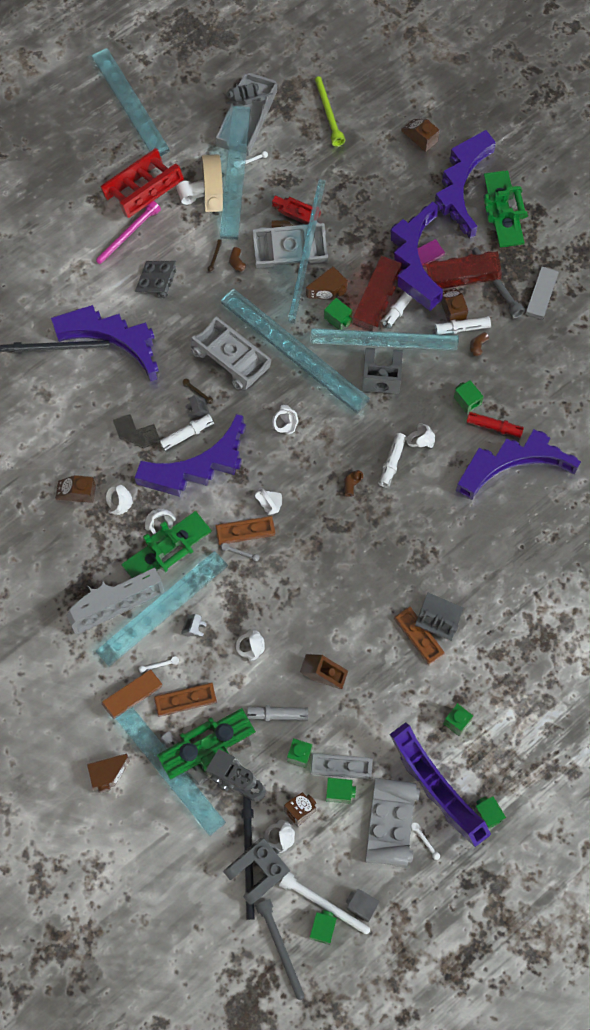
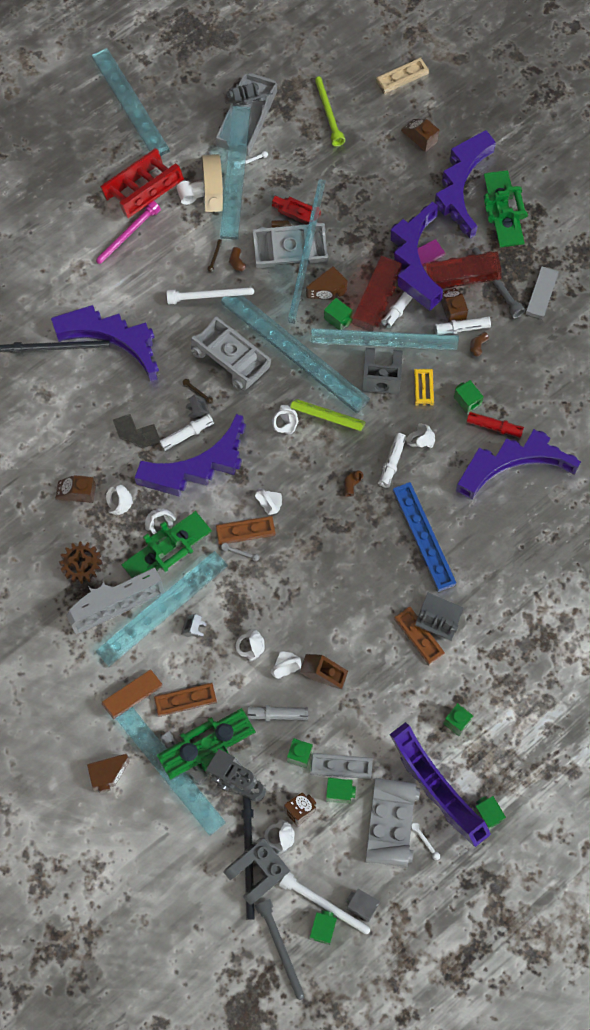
(73, 558): none -> reddish brown gear
(157, 277): dark grey hinge -> none
(174, 296): none -> white piece
(174, 660): white hinge -> none
(286, 664): none -> white piece
(327, 414): none -> lime tile
(402, 75): none -> tan tile
(423, 401): none -> yellow tile
(424, 537): none -> blue plate

